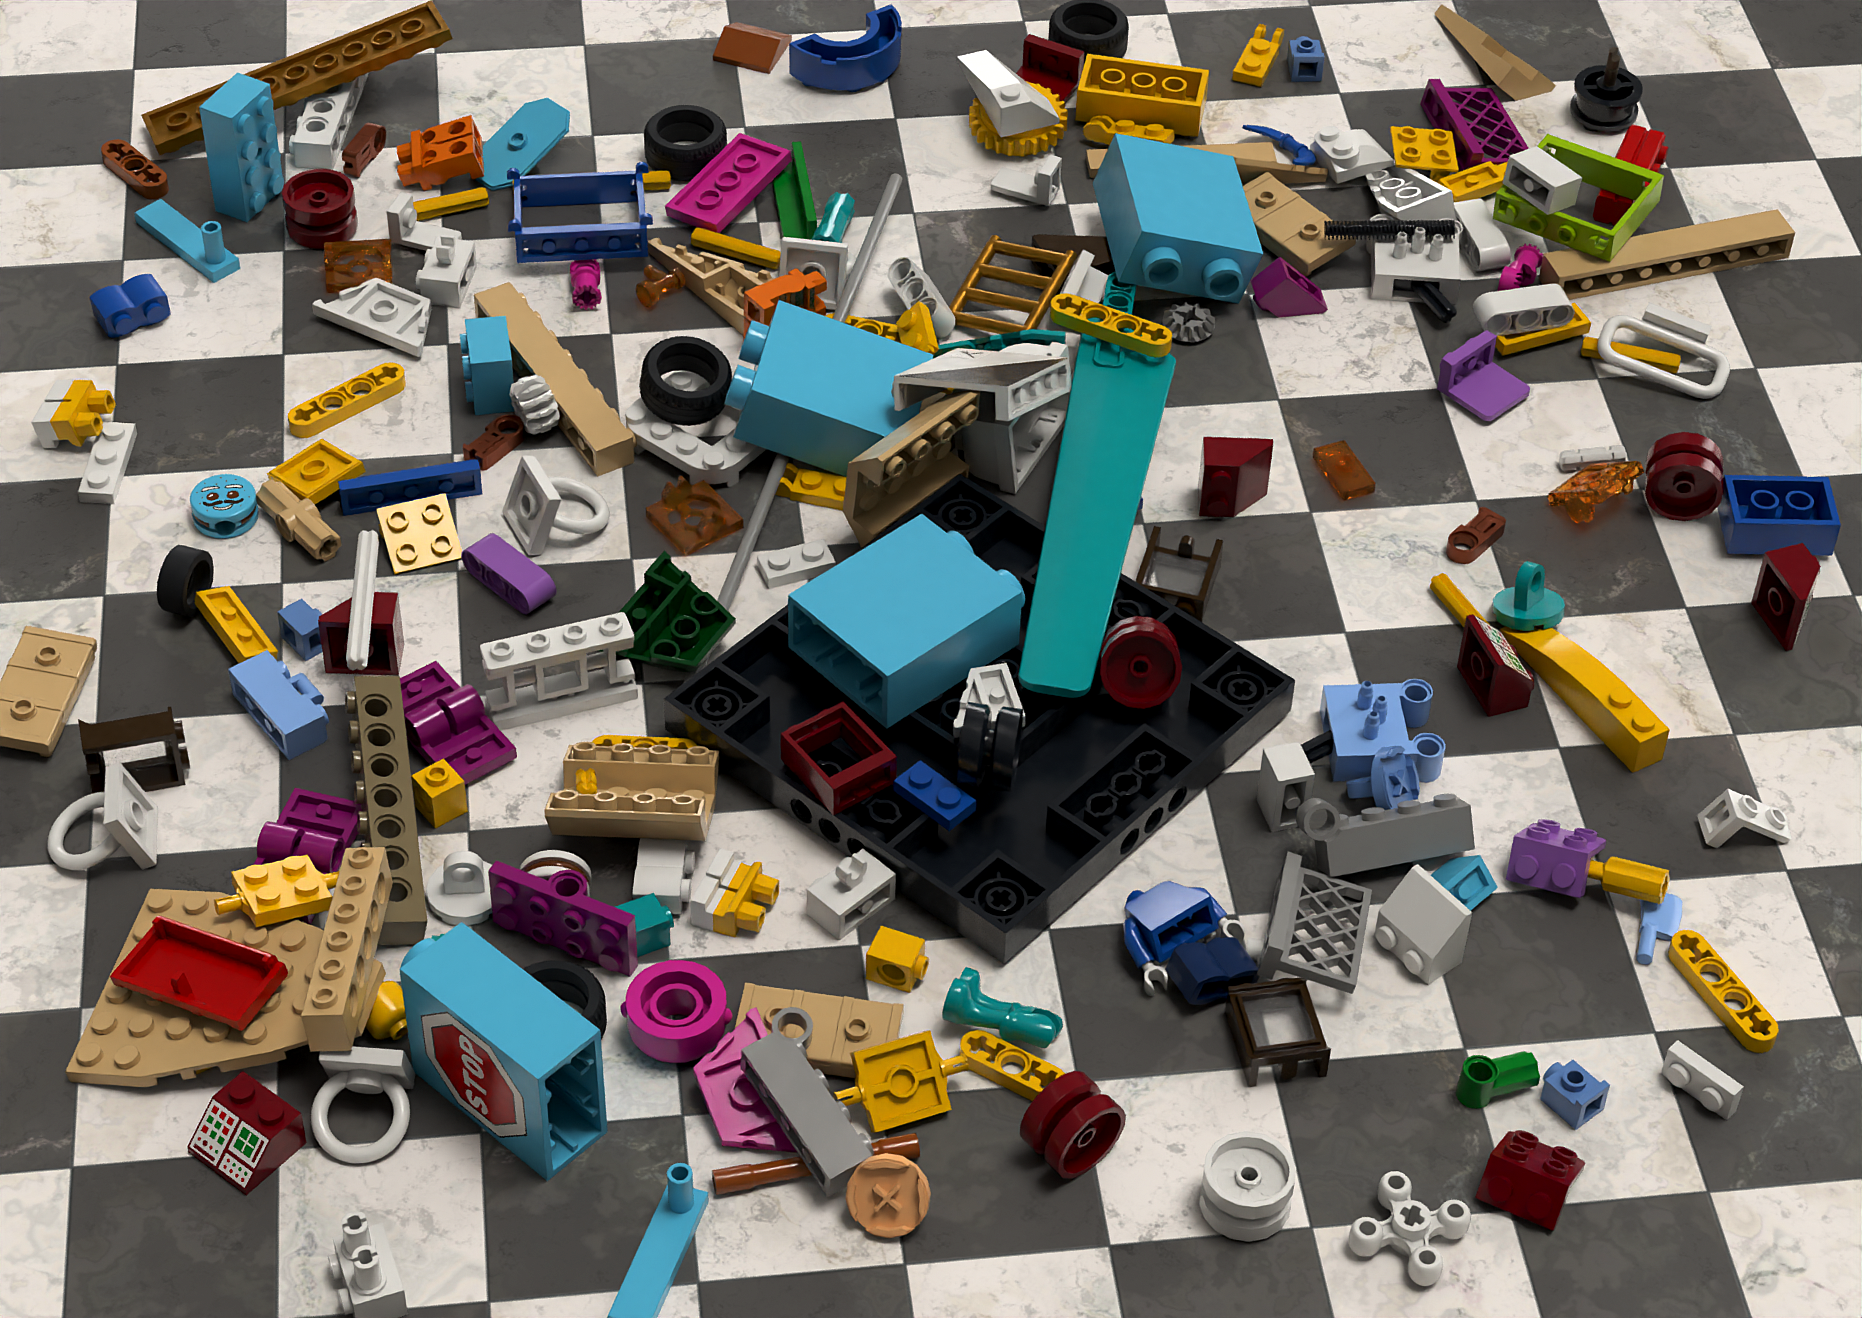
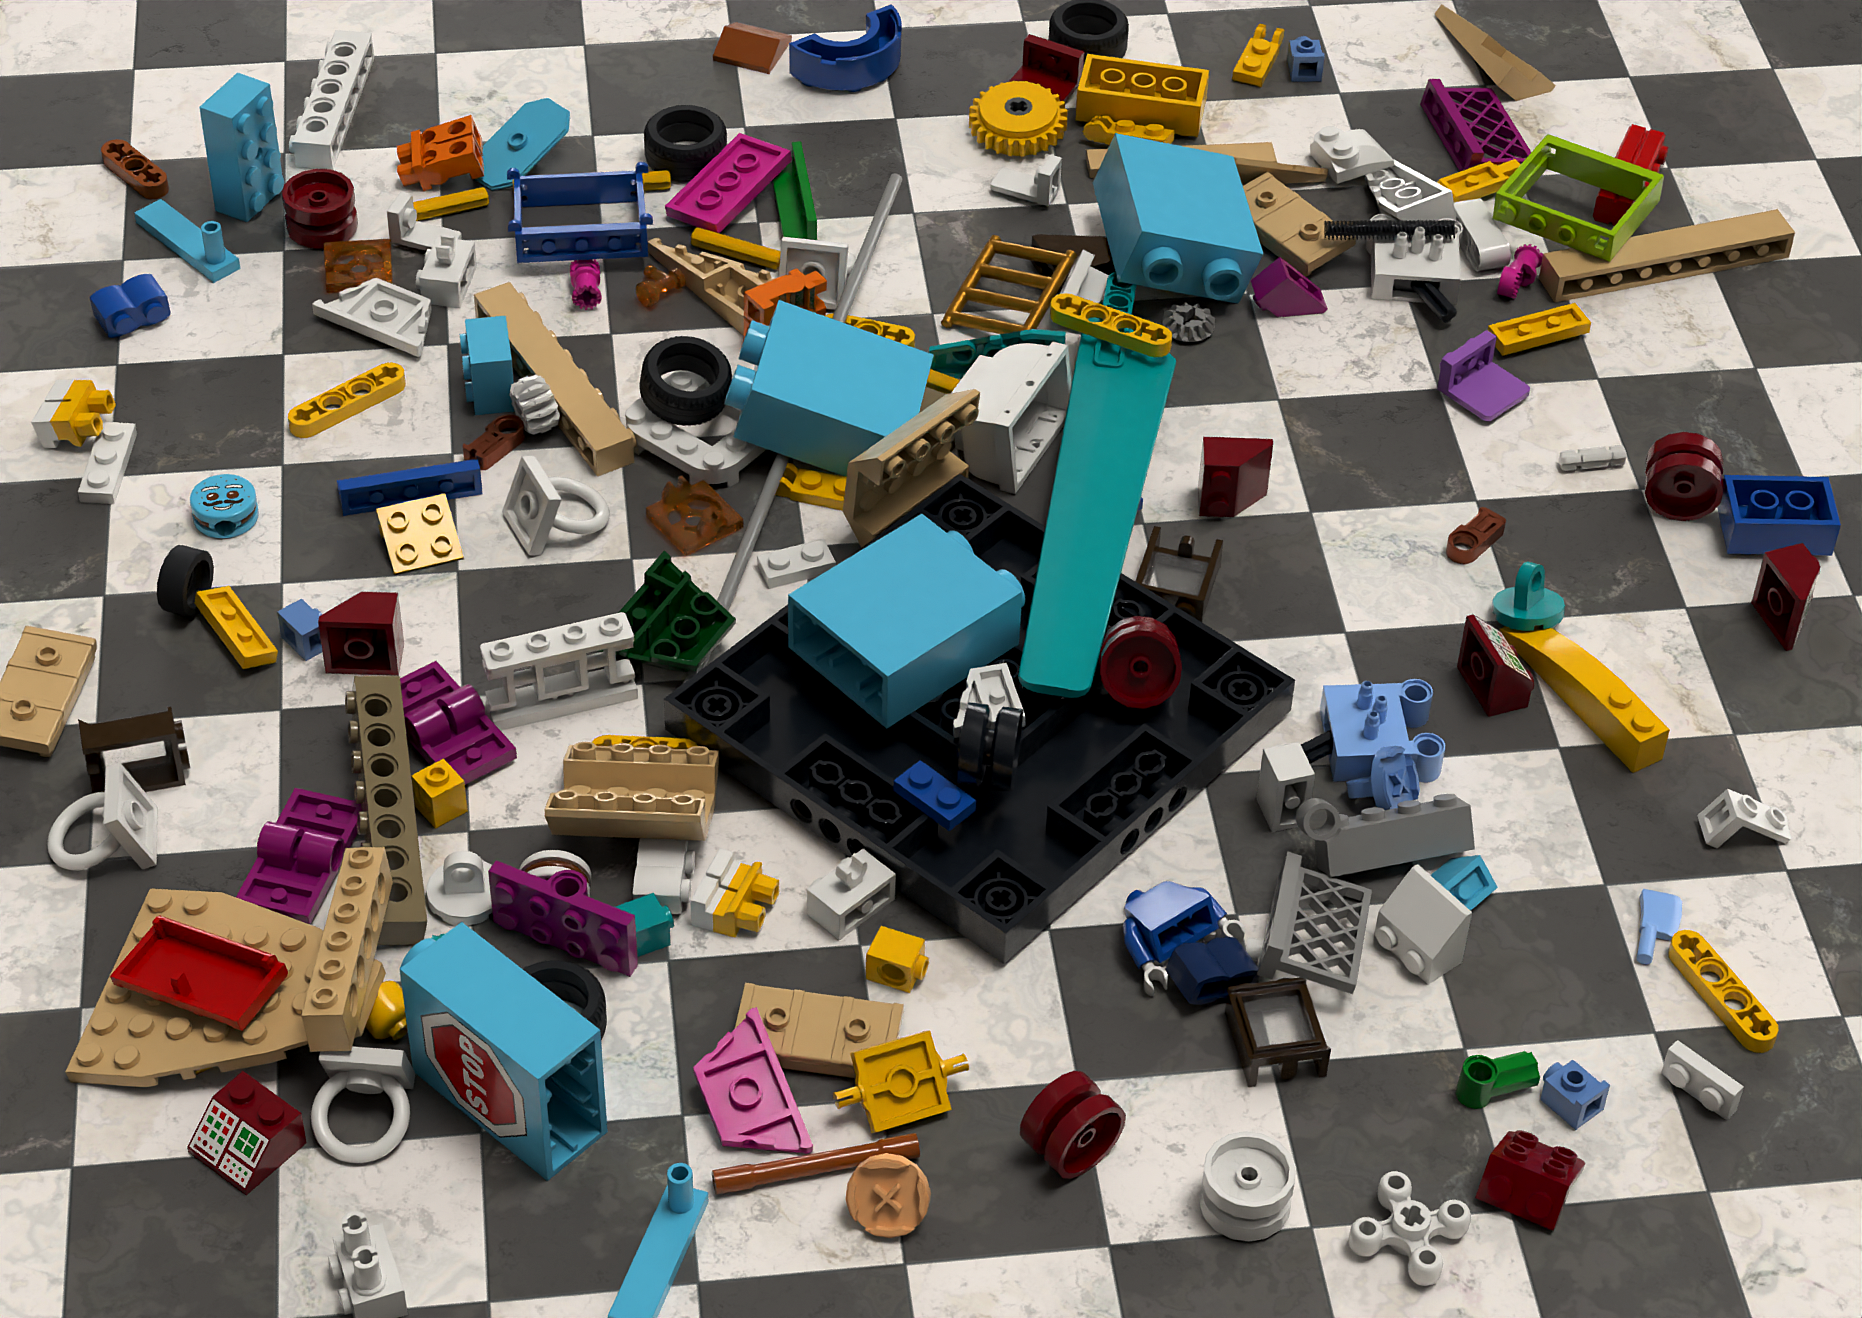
(273, 700): light blue piece -> none
(279, 891): yellow plate -> none
(298, 520): tan piece -> none
(312, 70): pearl gold plate -> none
(316, 471): yellow plate -> none
(362, 600): white axle -> none
(363, 148): copper piece -> none
(508, 573): medium lavender beam -> none
(586, 781): yellow piece -> none
(676, 989): dark pink piece -> none
(802, 1102): light grey hinge -> none
(837, 216): teal axle -> none
(851, 785): dark red window -> none
(914, 286): white beam -> none
(917, 329): yellow hinge -> none
(1002, 1053): yellow beam -> none
(1005, 96): white wedge -> none
(1014, 1021): teal piece -> none
(1017, 379): white panel -> none
(1300, 151): blue piece -> none
(1344, 470): clear orange plate -> none
(1424, 150): yellow hinge -> none
(1453, 598): yellow axle -> none
(1523, 309): white beam -> none
(1542, 180): white brick -> none
(1553, 857): medium lavender bracket -> none
(1606, 96): black wheel -> none
(1607, 480): clear orange piece -> none
(1631, 879): yellow piece -> none
(1662, 360): yellow axle -> none
(1672, 330): white bar -> none

